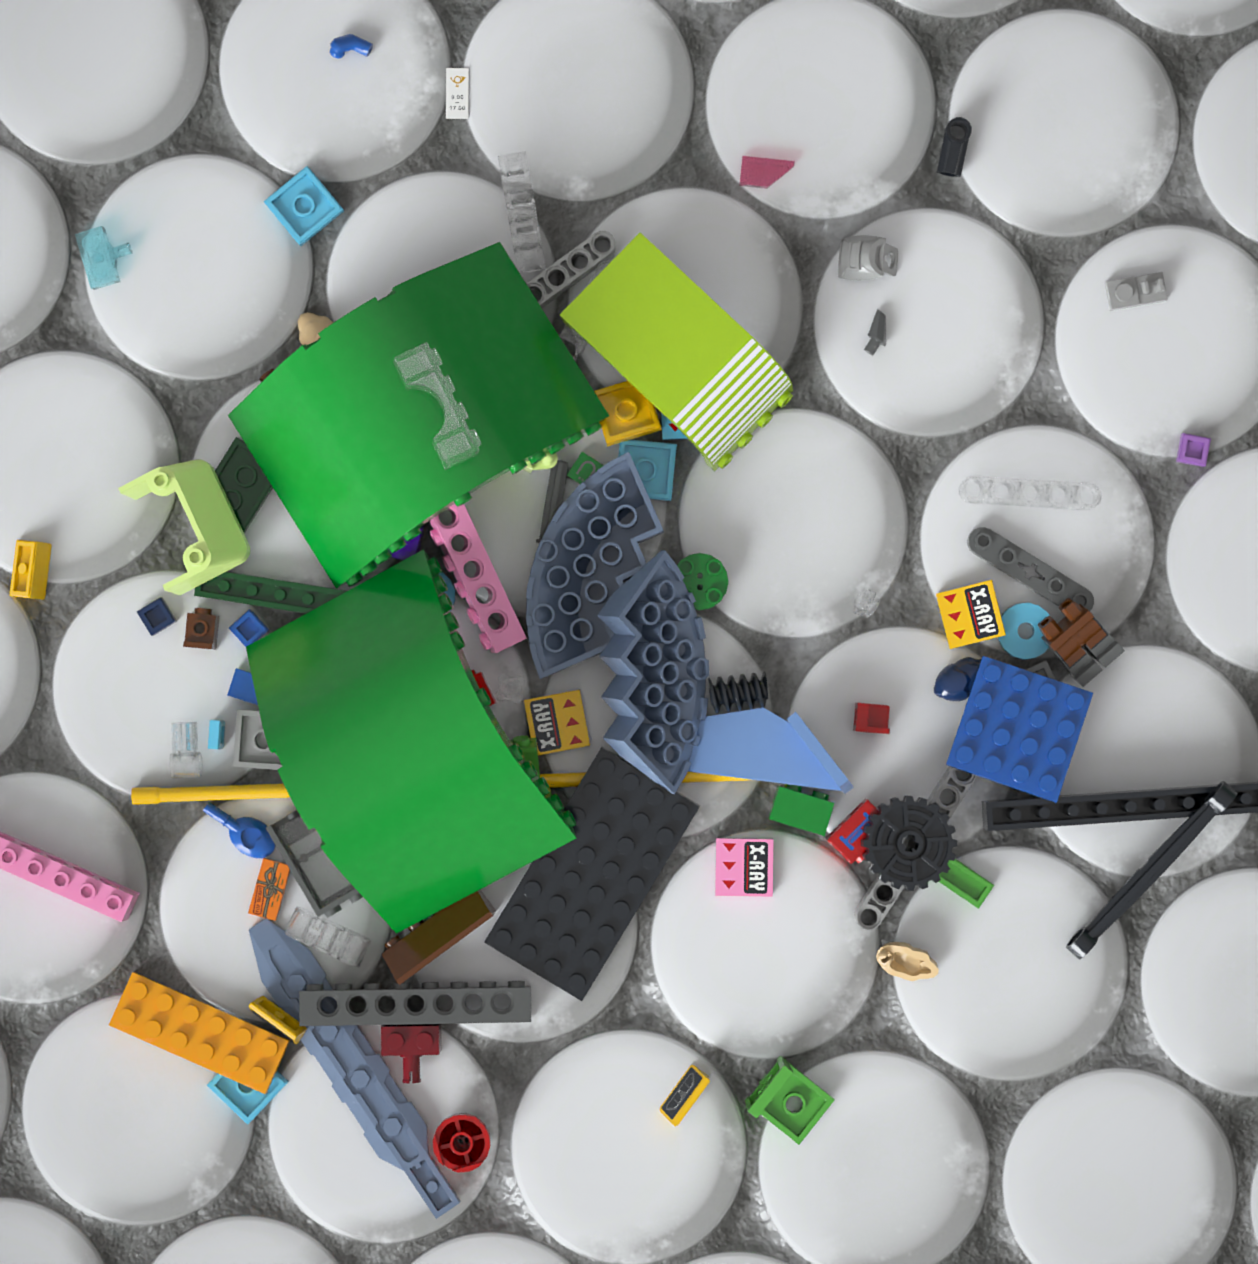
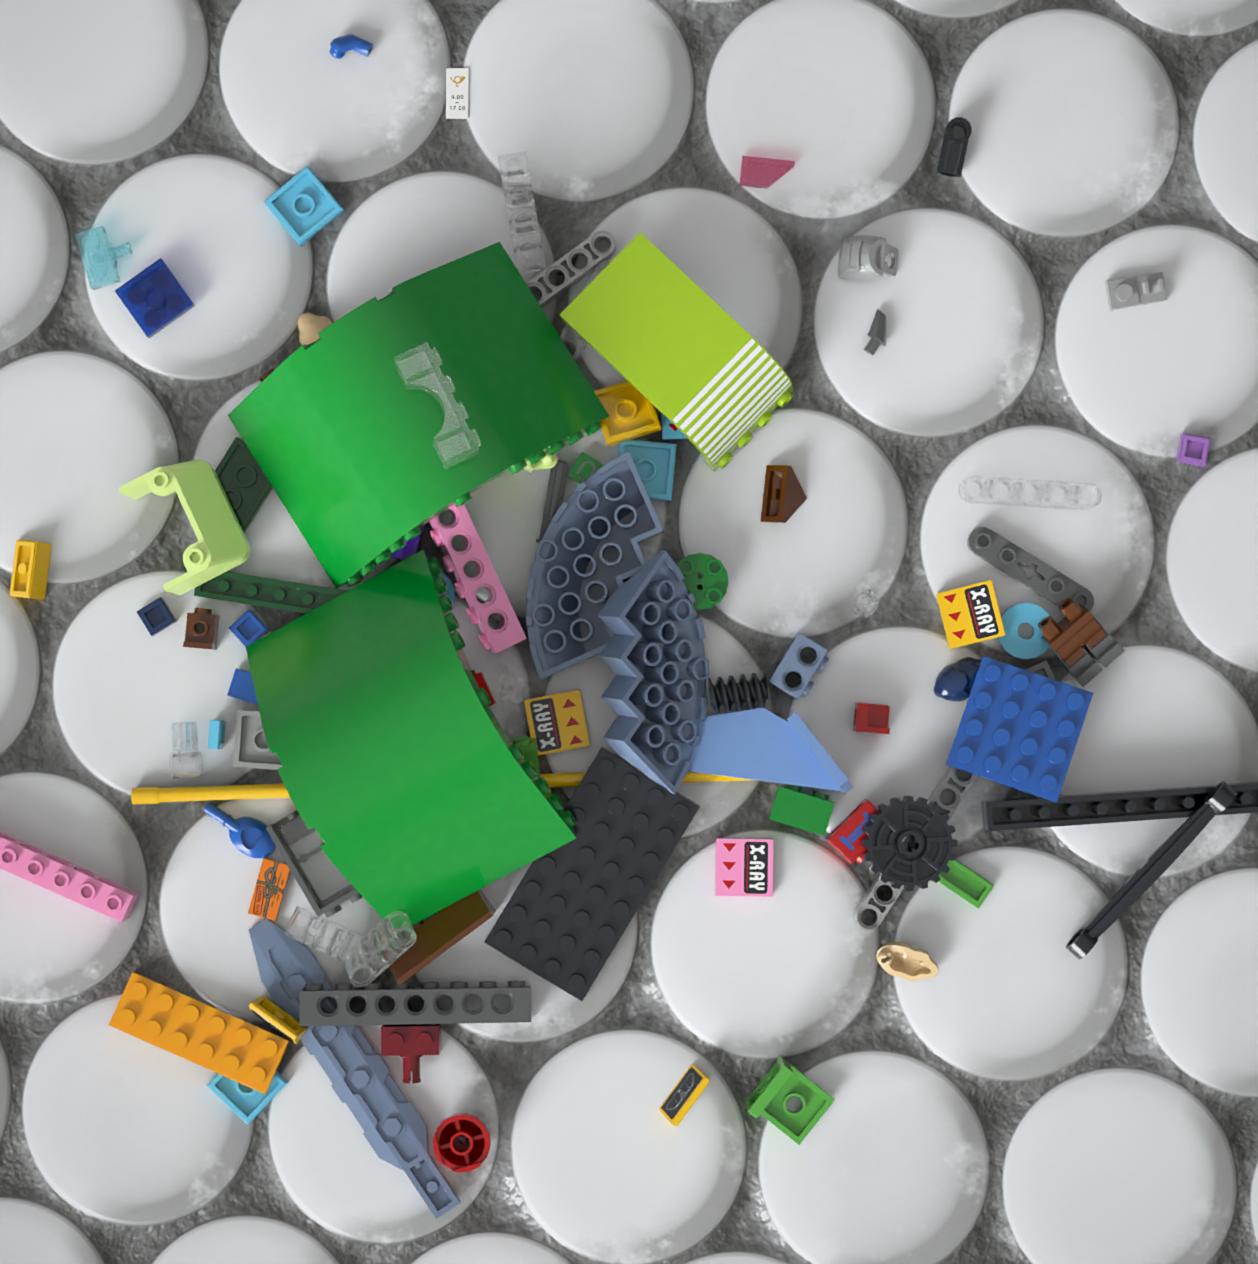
(155, 298): none -> clear blue plate
(379, 948): none -> clear beam
(781, 494): none -> reddish brown slope
(792, 662): none -> sand blue brick

